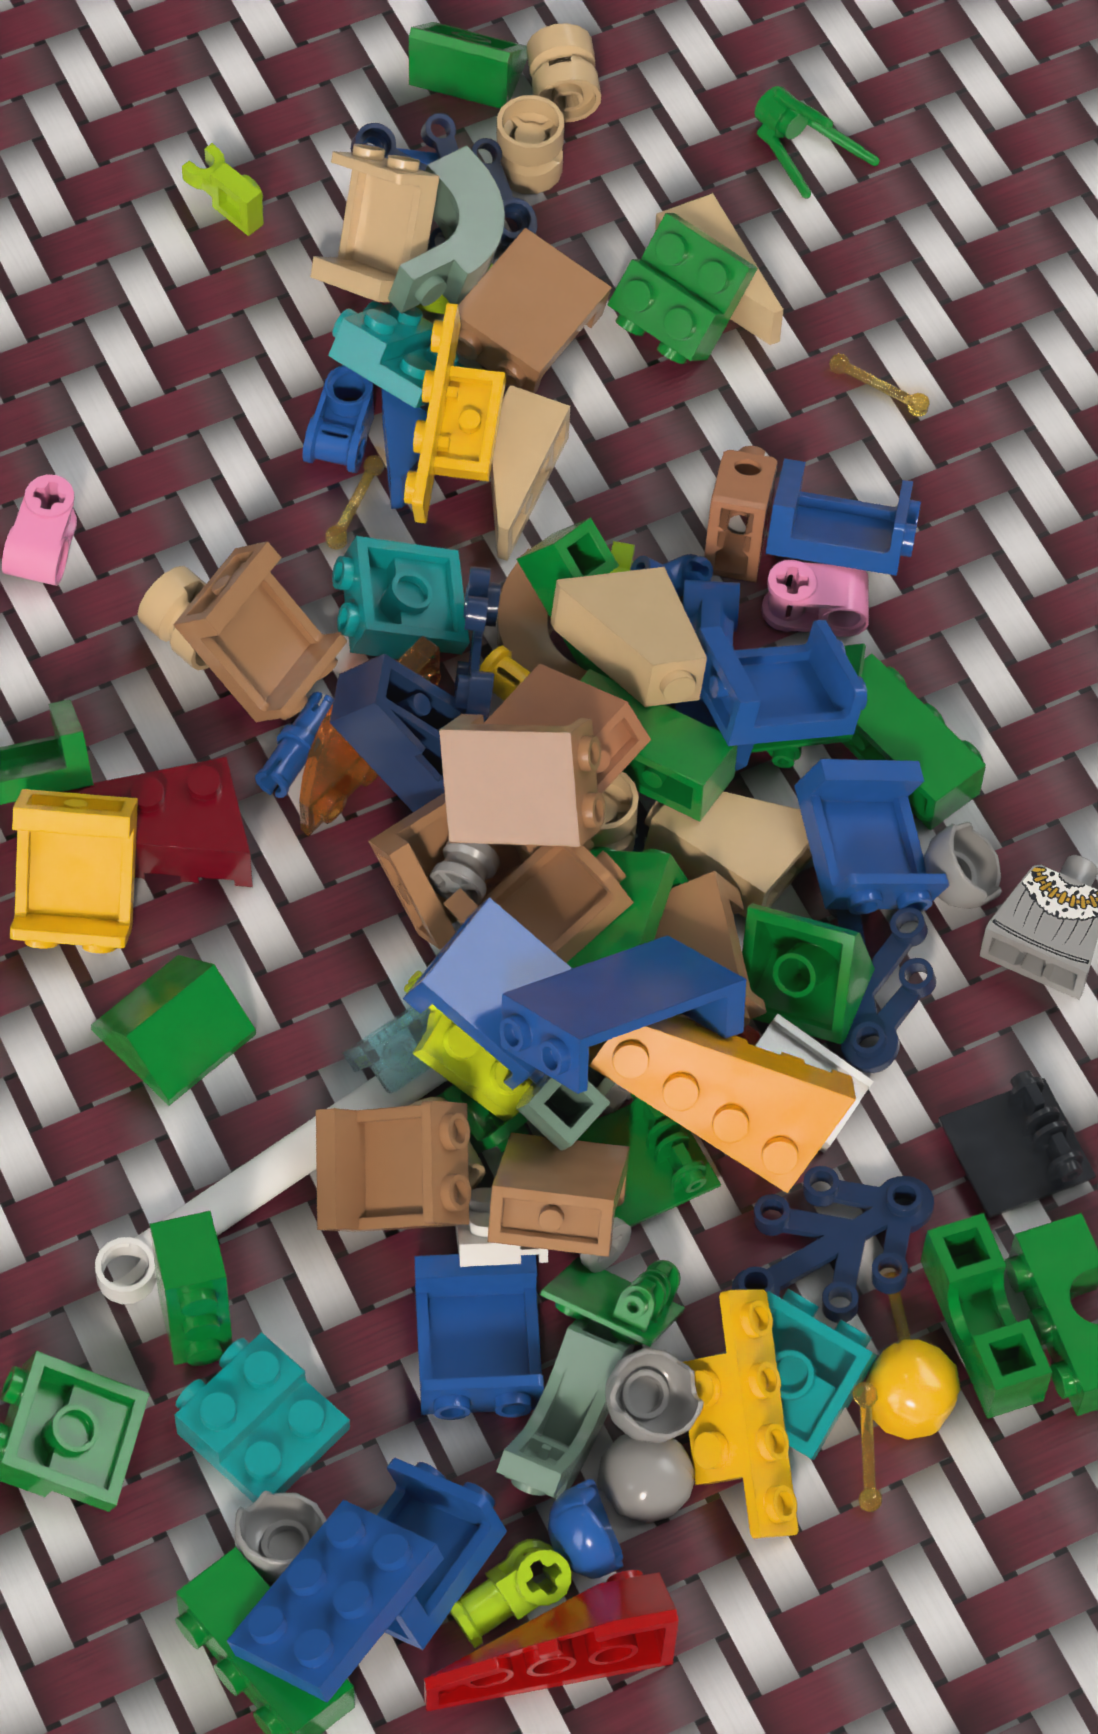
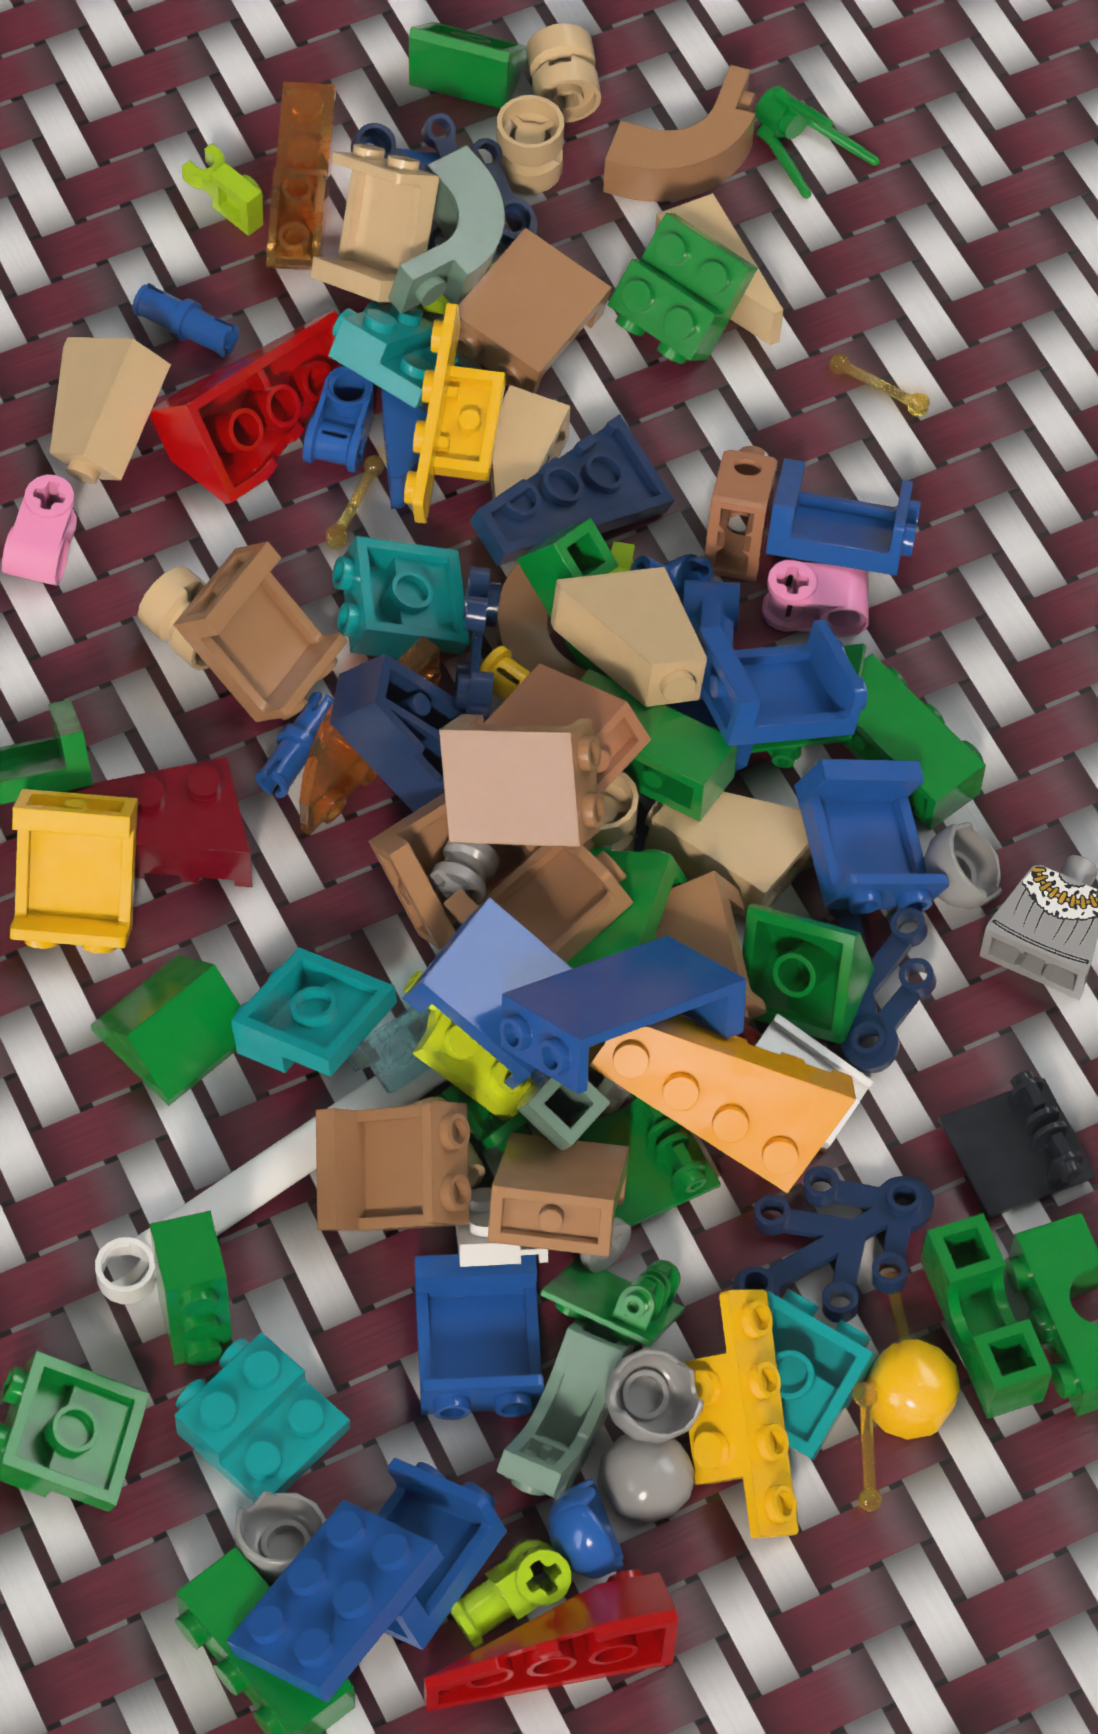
(103, 404): none -> tan slope
(185, 319): none -> blue pin
(245, 414): none -> red wedge
(301, 175): none -> clear orange slope
(310, 1014): none -> teal plate
(598, 479): none -> dark blue wing
(684, 161): none -> medium nougat arch

